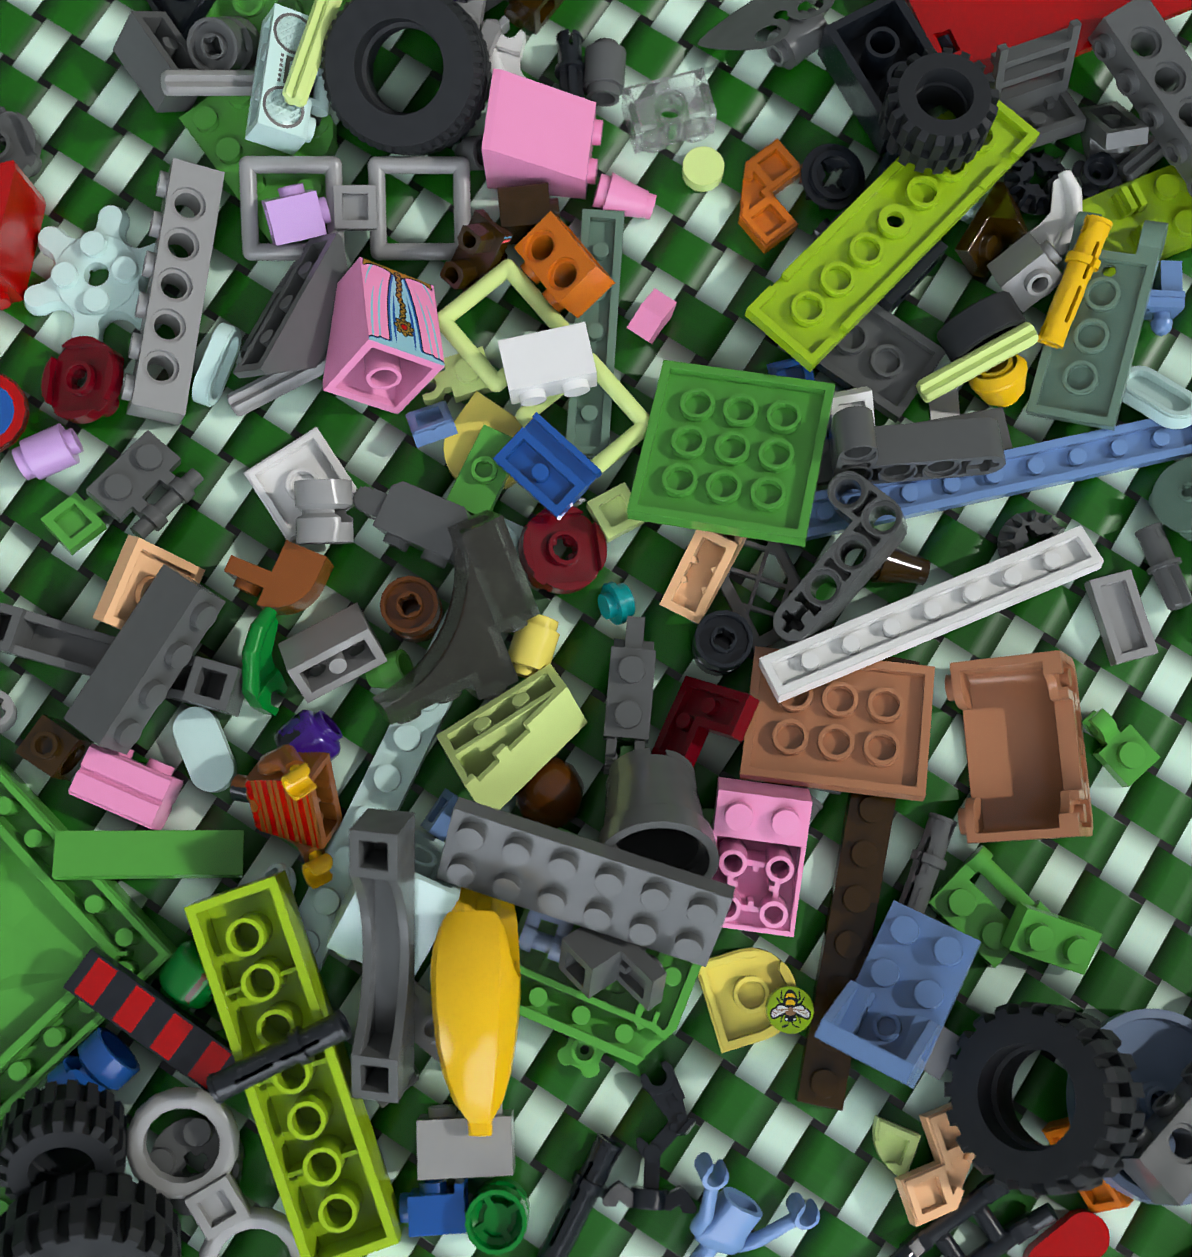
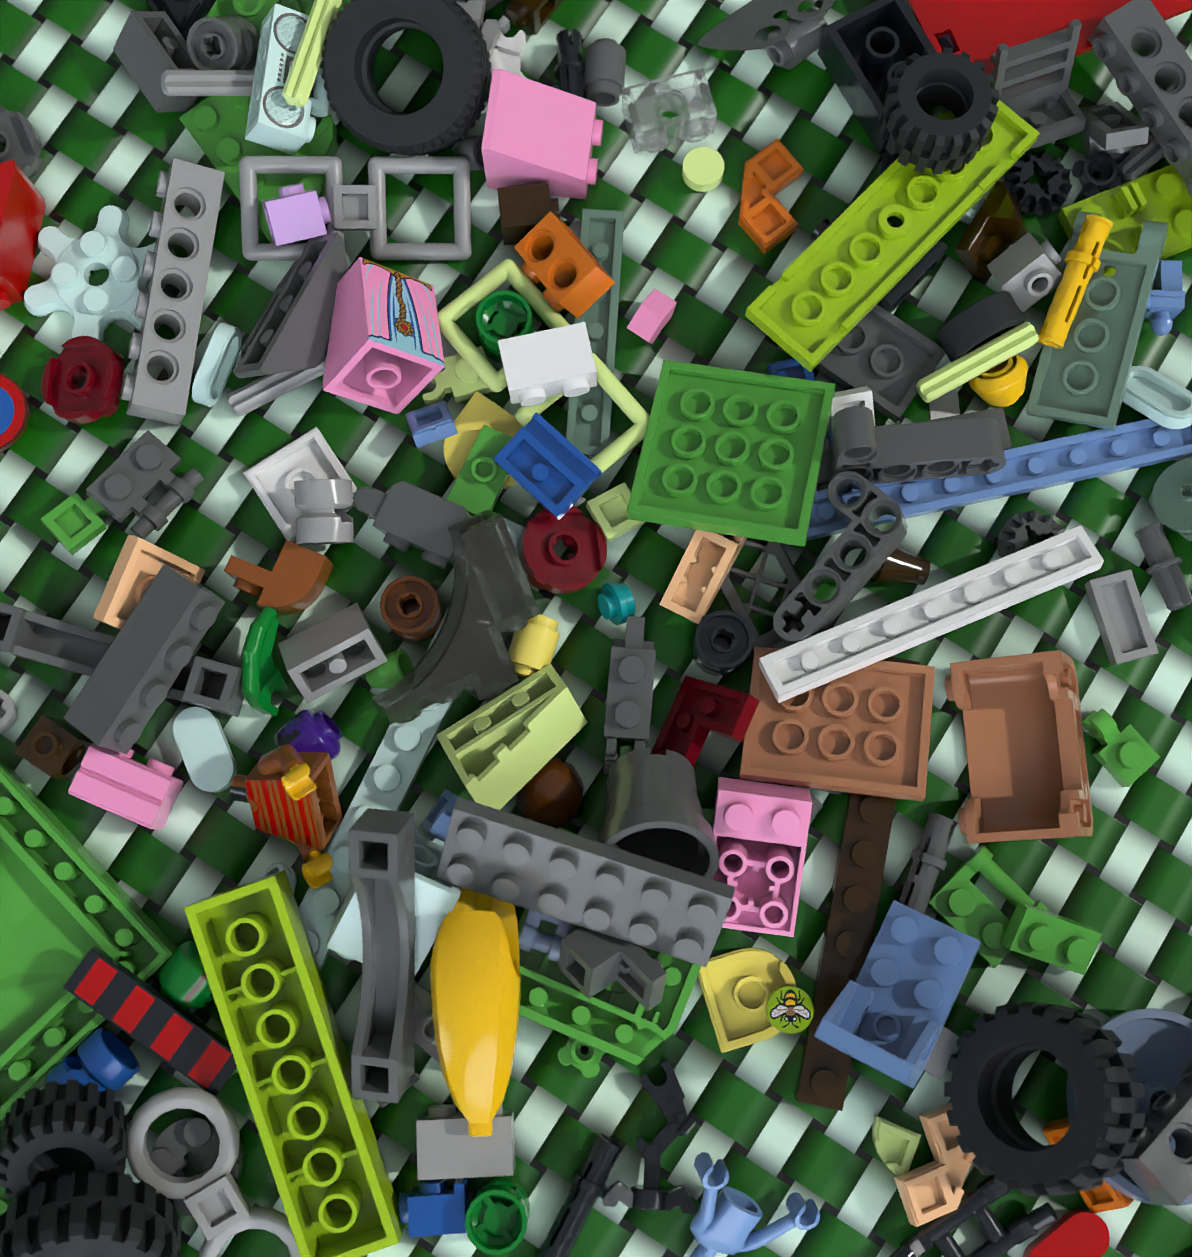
(47, 452): lavender brick -> none
(148, 854): bright green tile -> none
(298, 1047): black pin -> none
(478, 251): dark brown hips -> none
(502, 317): none -> green wheel
(622, 195): bright pink cone -> none
(832, 158): black gear -> none
(1064, 207): white piece -> none

